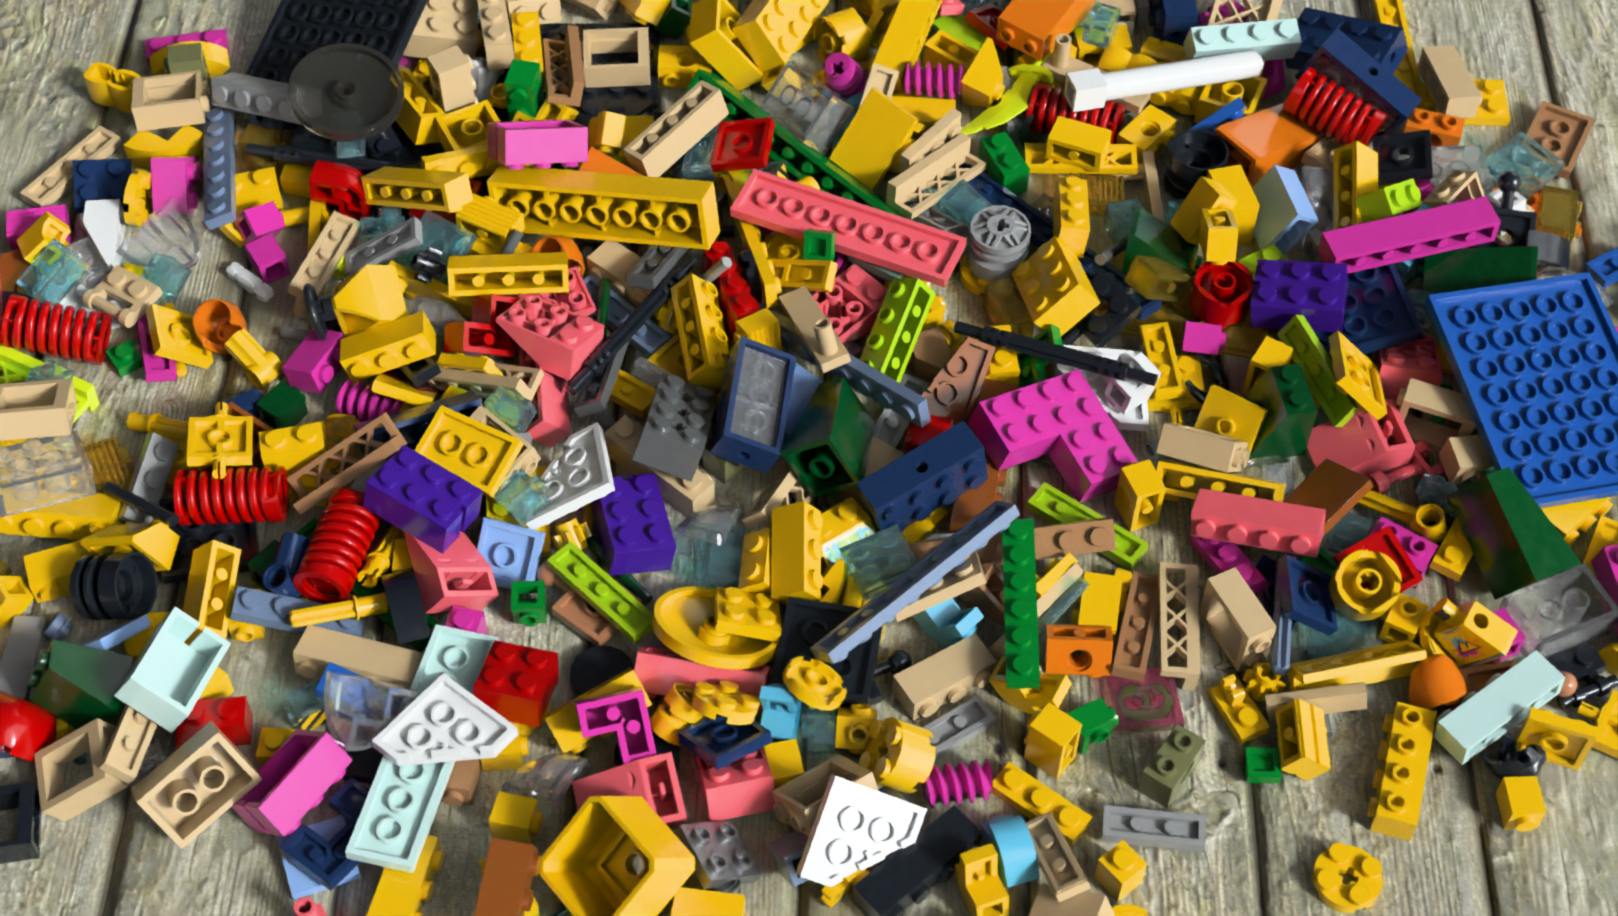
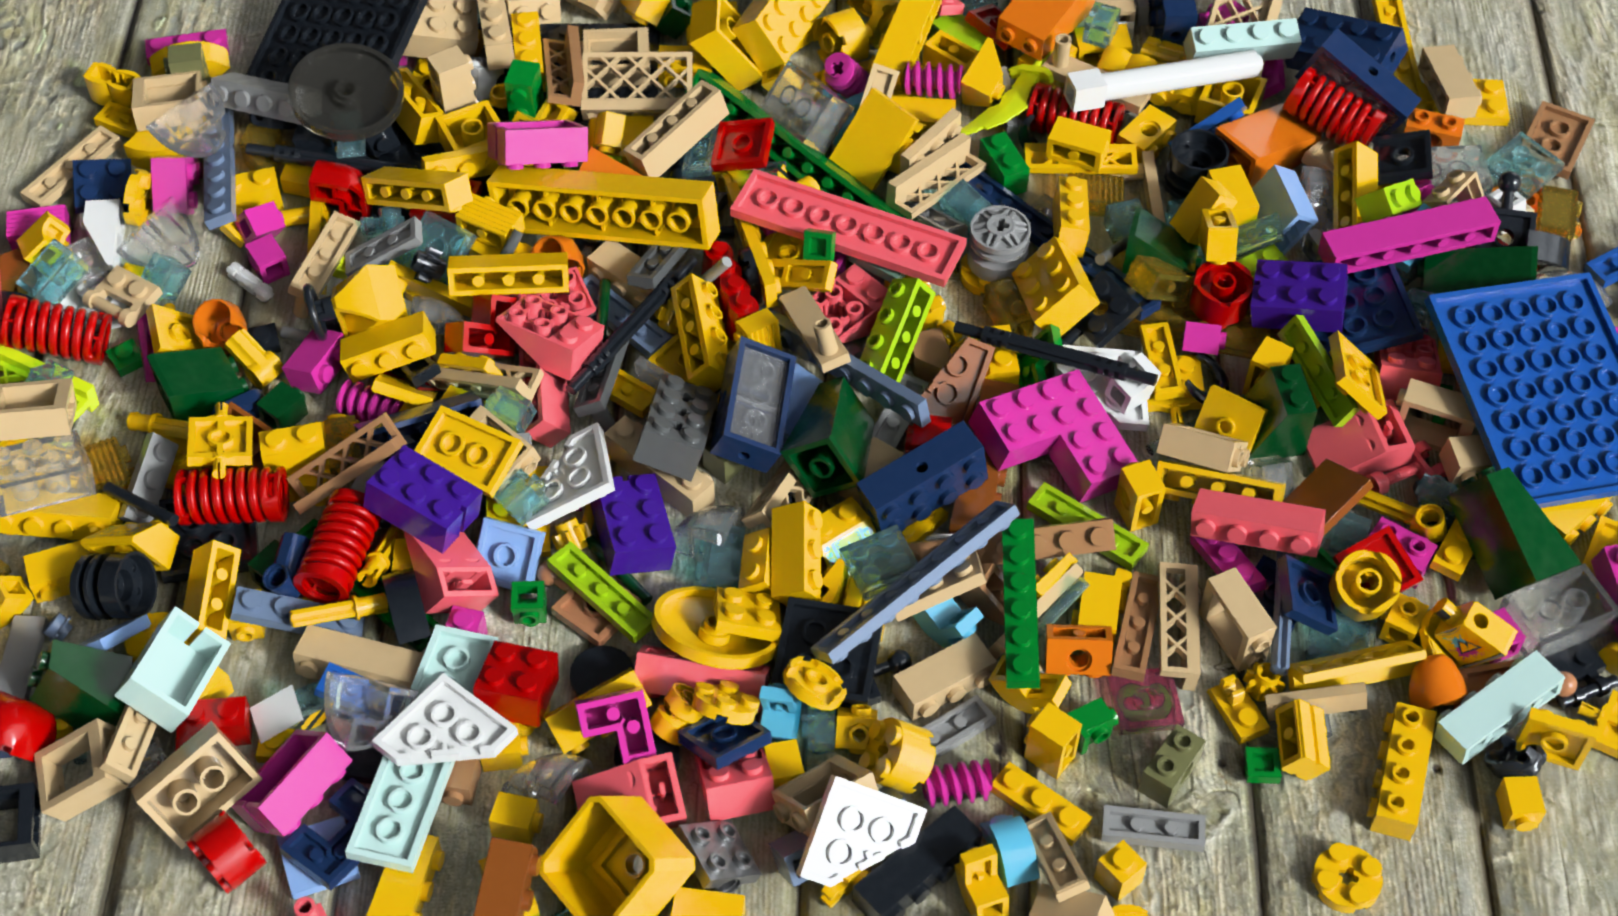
(117, 119): none -> yellow plate
(193, 124): none -> clear brick
(195, 380): none -> dark green slope
(225, 852): none -> red brick
(266, 337): none -> black plate
(276, 713): none -> white sticker
(633, 106): none -> tan fence
(1256, 235): none -> clear light blue plate

